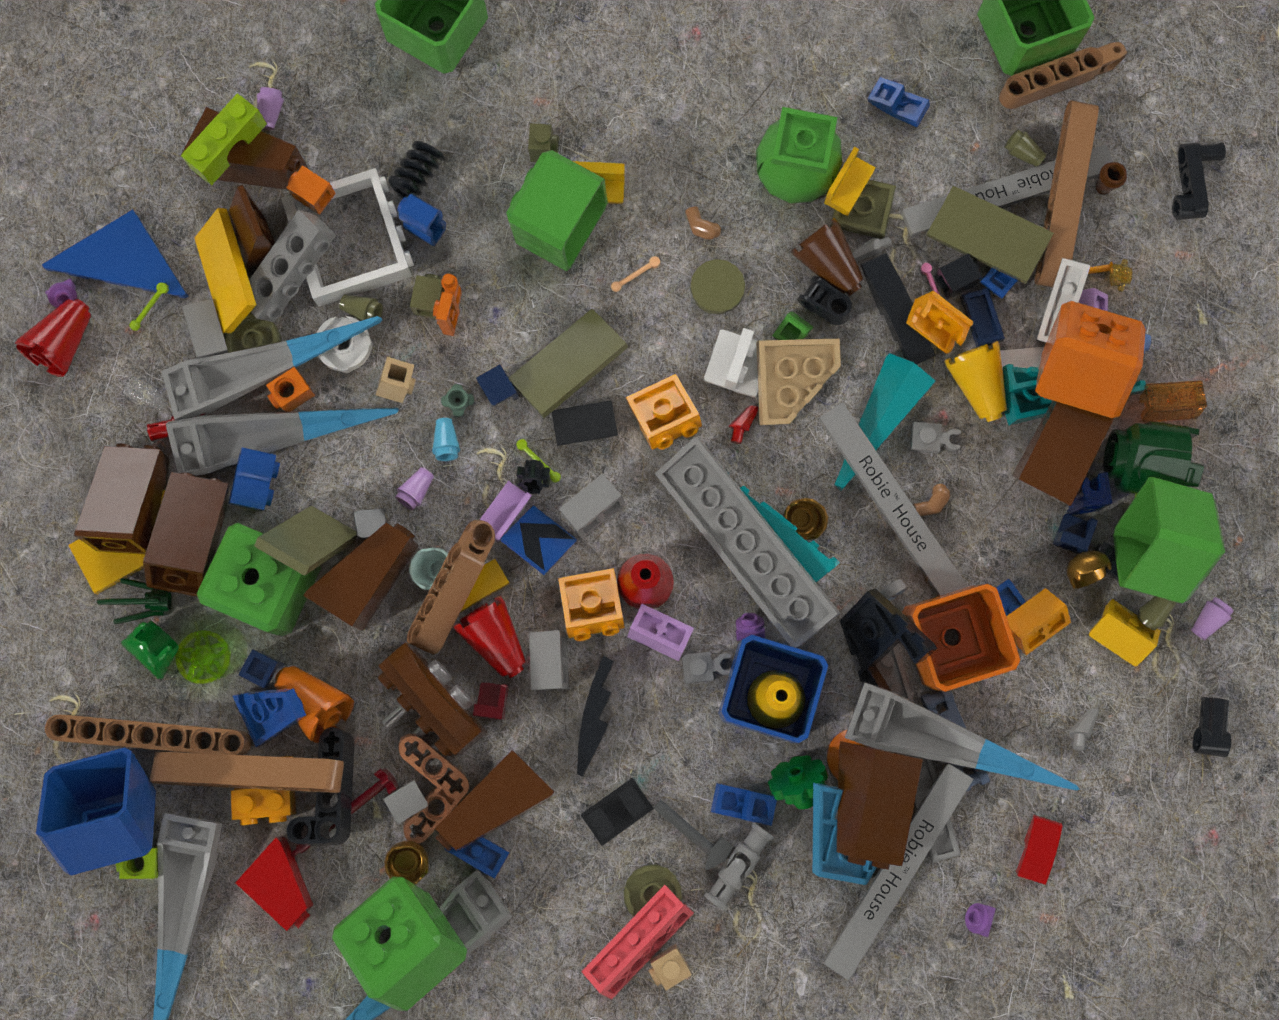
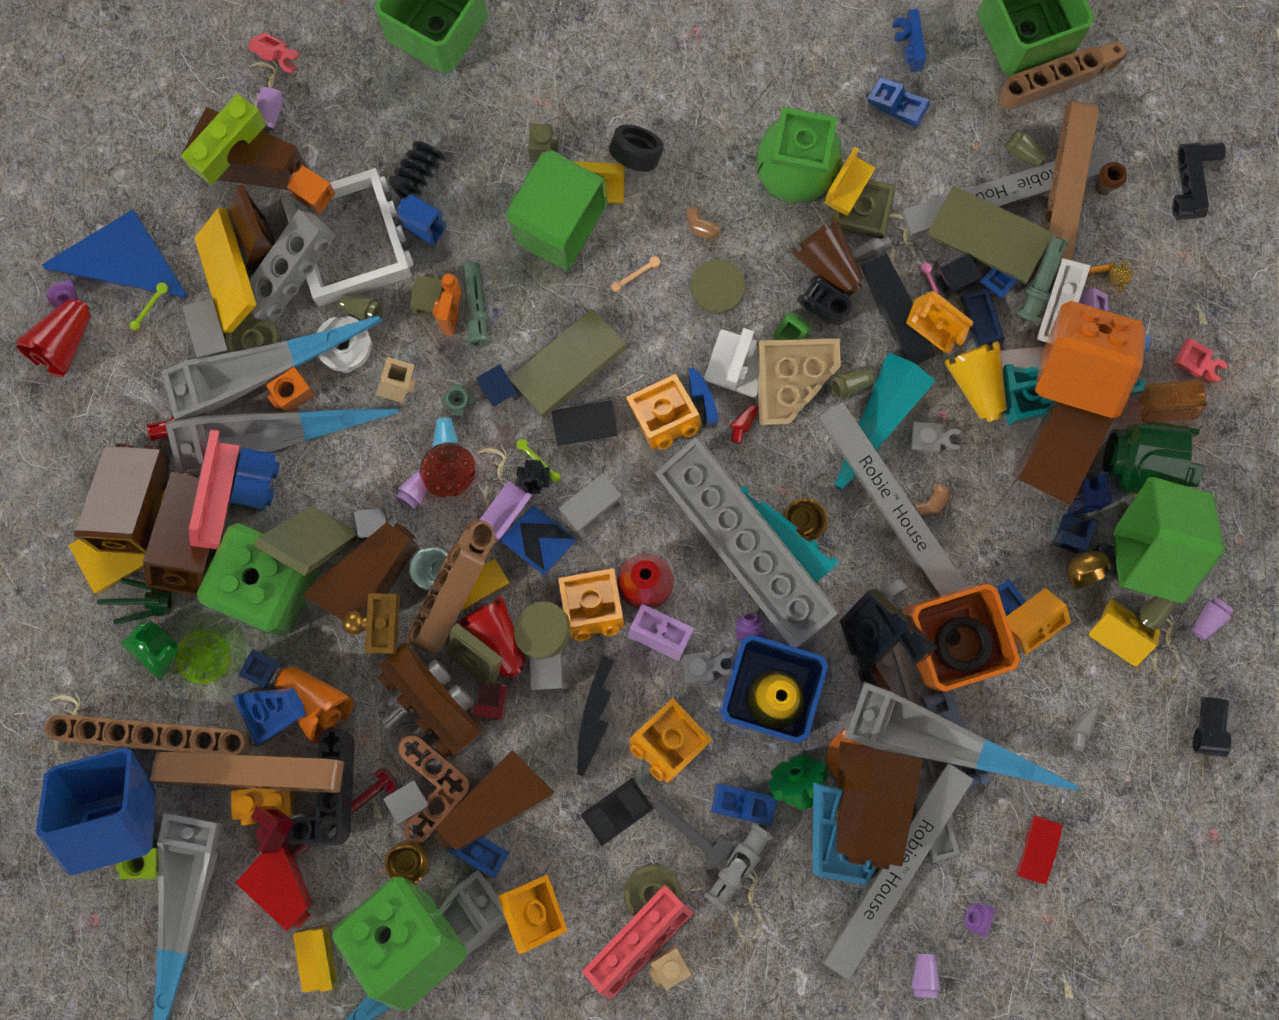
(213, 493): none -> coral fence
(271, 48): none -> coral plate
(272, 829): none -> dark red panel
(315, 959): none -> yellow panel
(380, 623): none -> pearl gold plate
(447, 469): none -> clear red tile
(474, 655): none -> olive tile
(475, 316): none -> sand green pin
(532, 913): none -> light orange plate
(542, 630): none -> olive tile
(636, 147): none -> black tyre
(669, 741): none -> light orange plate
(700, 392): none -> blue slope
(850, 383): none -> olive cone
(915, 51): none -> blue plate
(925, 977): none -> lavender cone
(983, 633): none -> black tyre
(1039, 291): none -> sand green pin
(1196, 360): none -> coral plate

